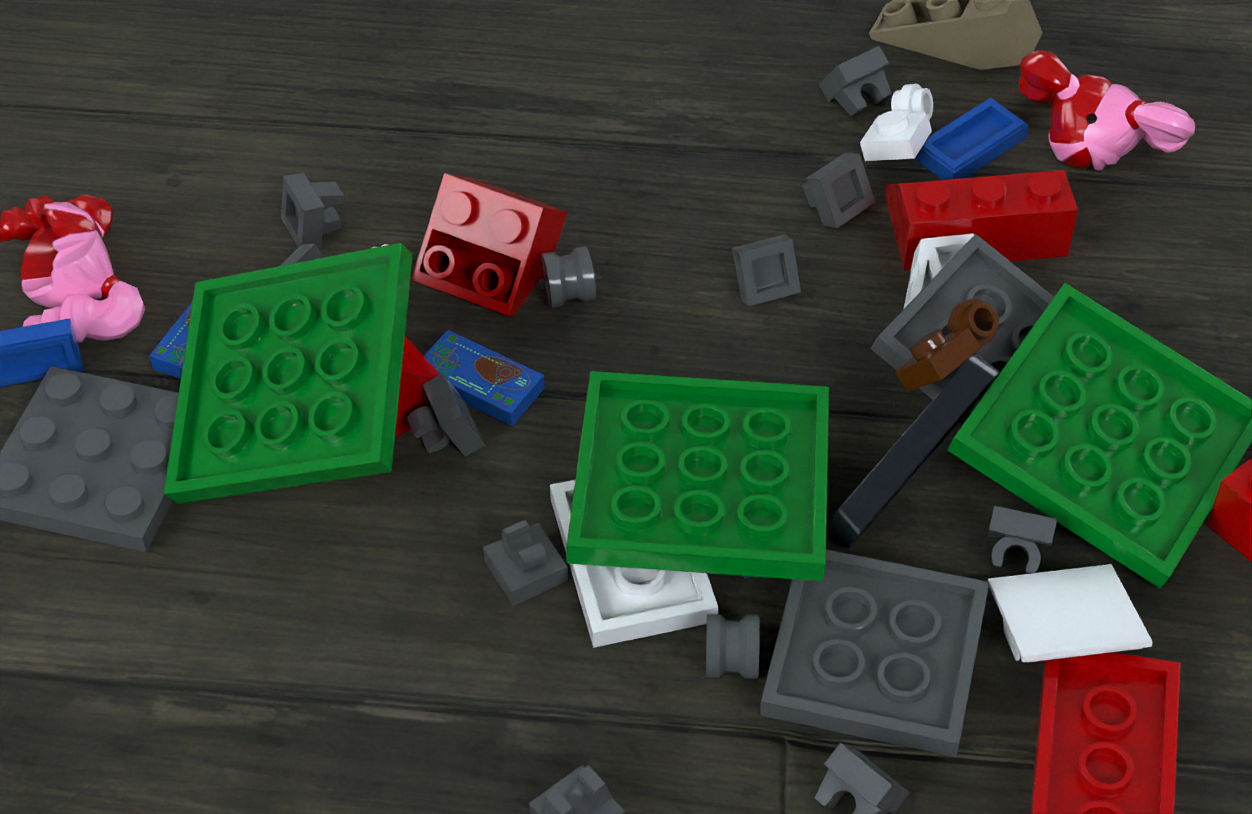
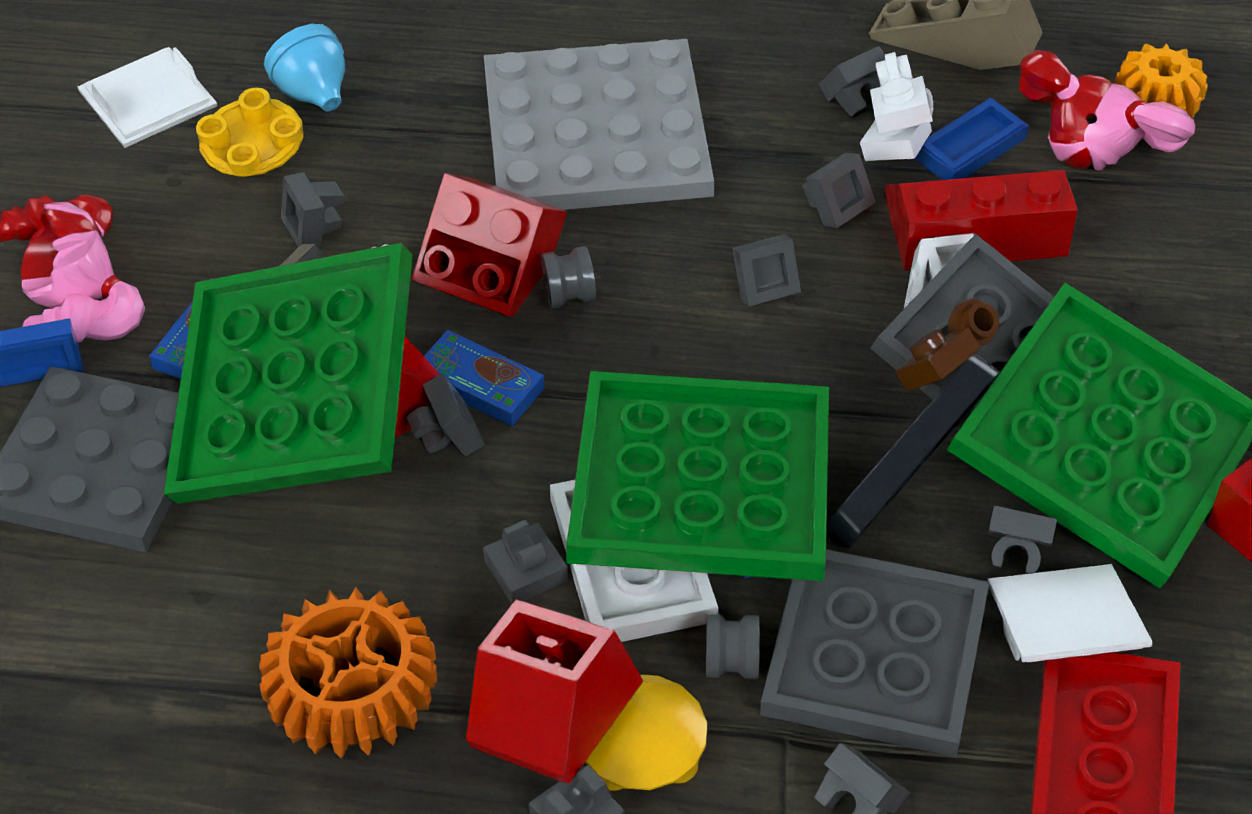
(147, 96): none -> white piece
(250, 135): none -> yellow dish
(308, 65): none -> medium azure helmet
(359, 691): none -> orange gear
(547, 690): none -> red slope
(598, 125): none -> light grey plate
(652, 739): none -> yellow dish
(901, 98): none -> white plate
(1164, 77): none -> light orange gear

